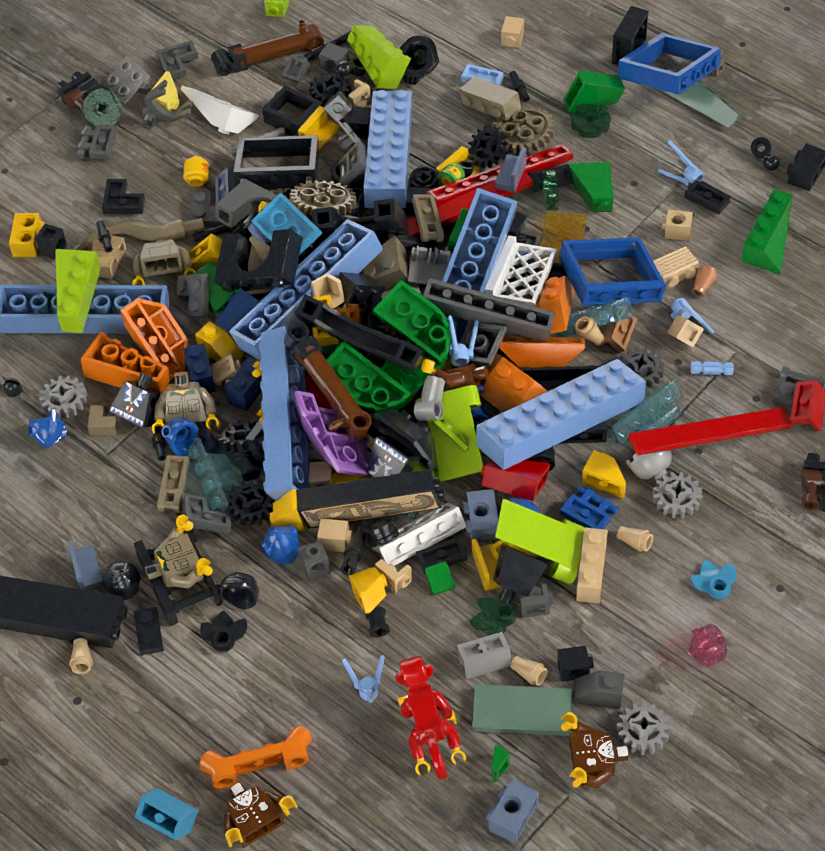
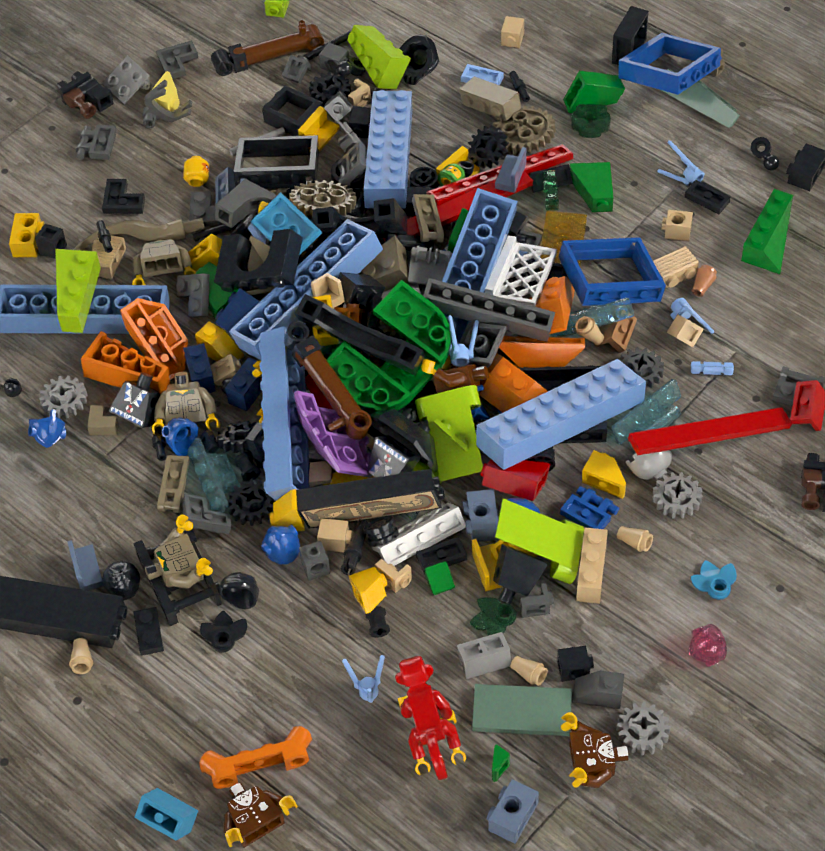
(112, 110): clear green plate -> none
(219, 112): white wedge -> none
(430, 405): light grey piece -> none

